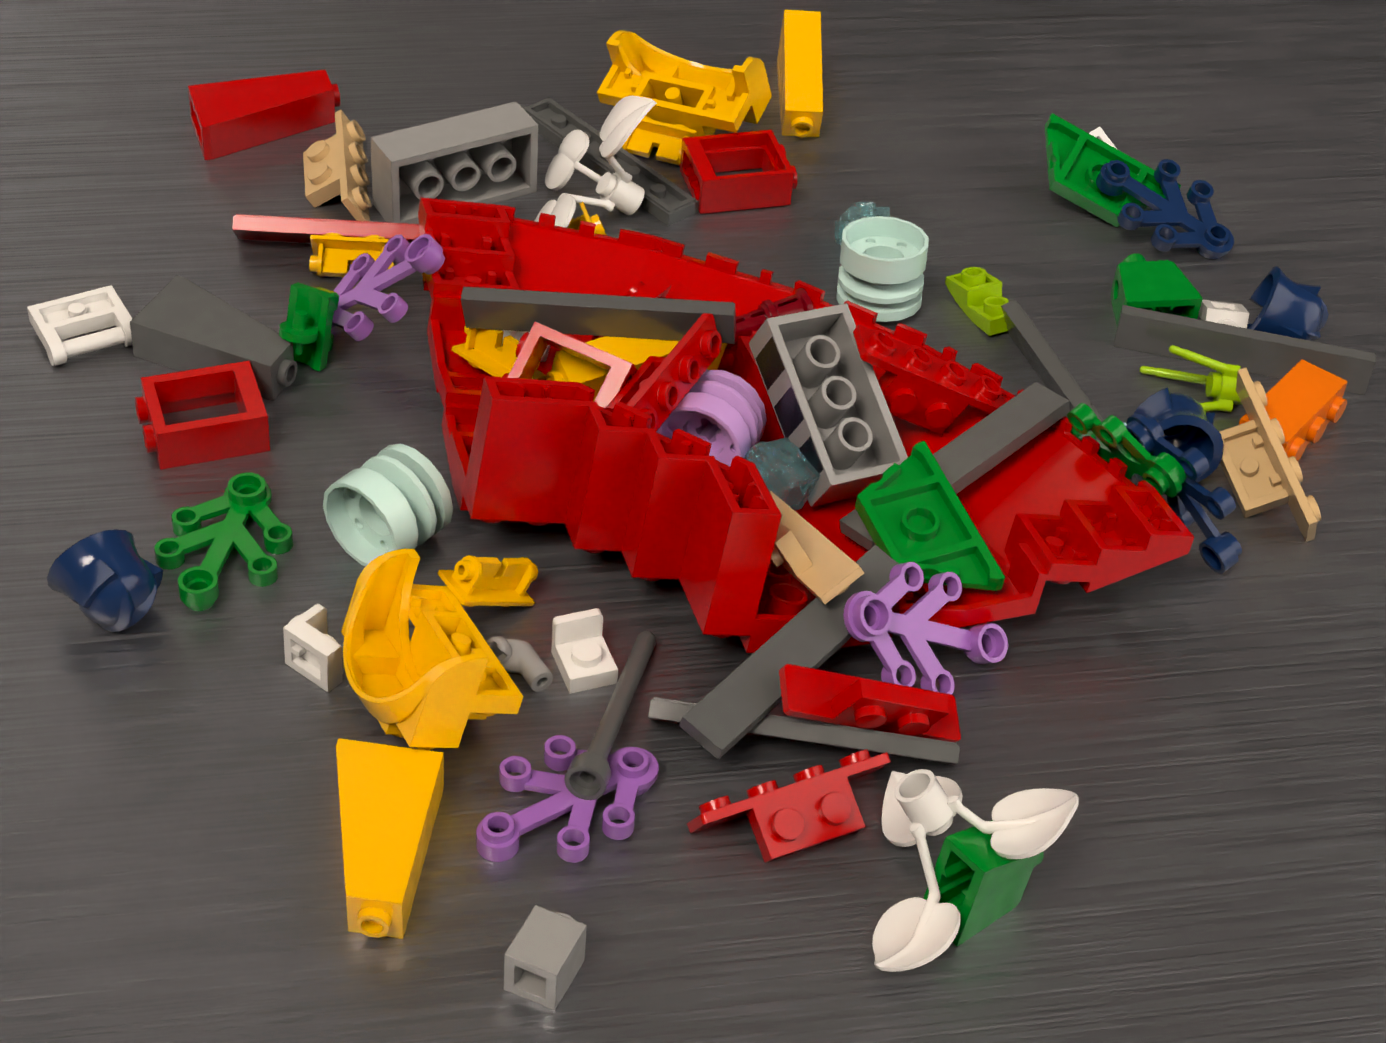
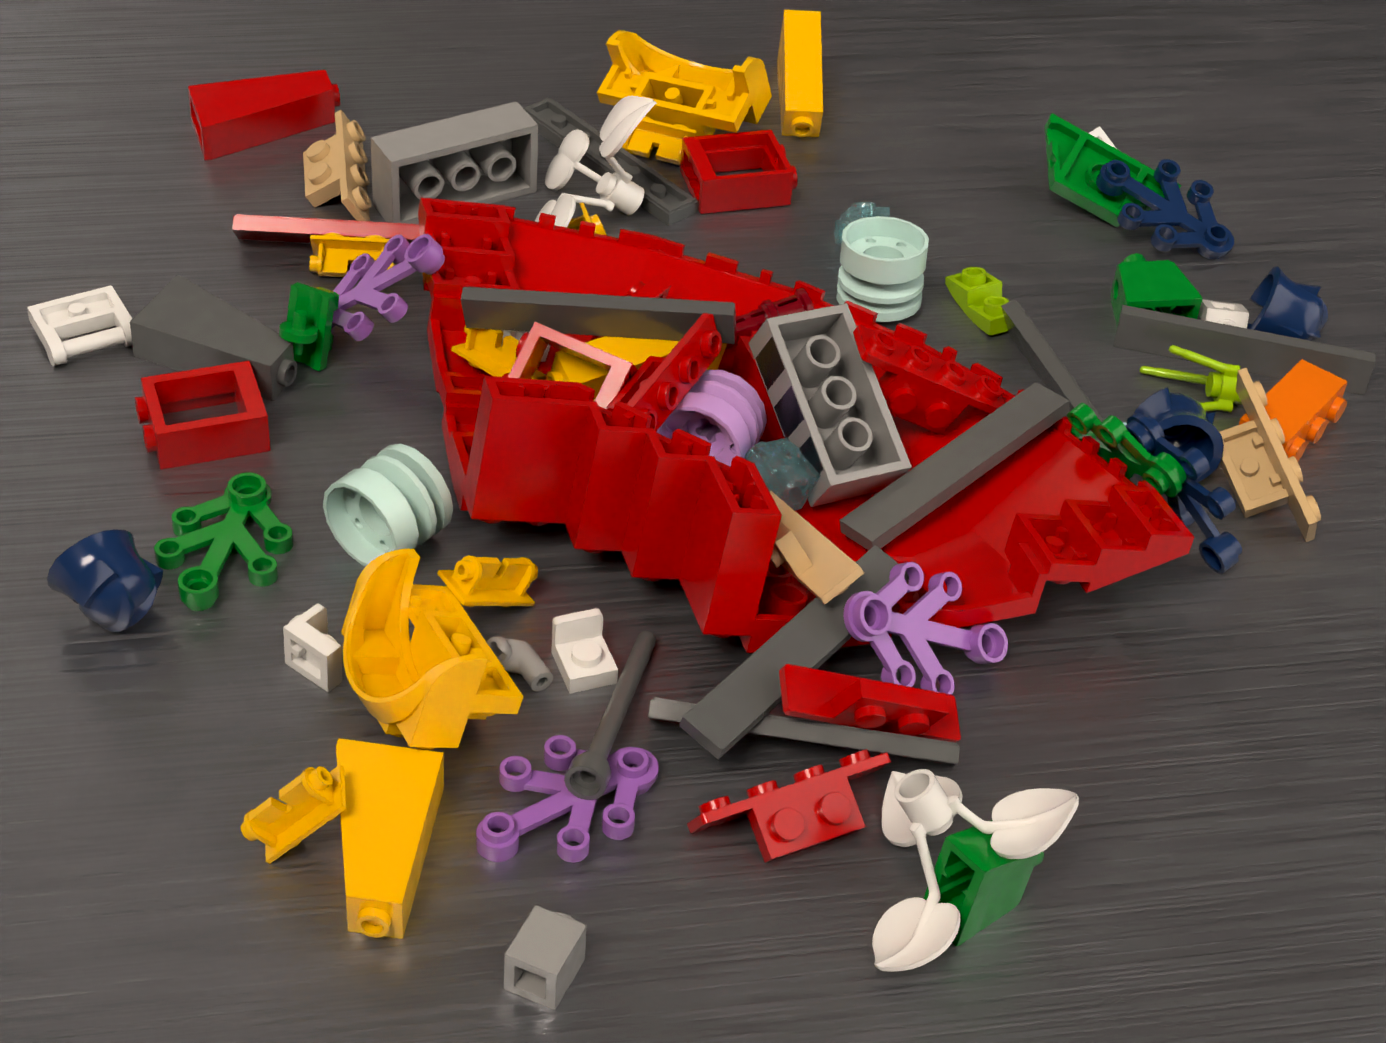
(311, 802): none -> yellow hinge
(922, 521): green wing -> none

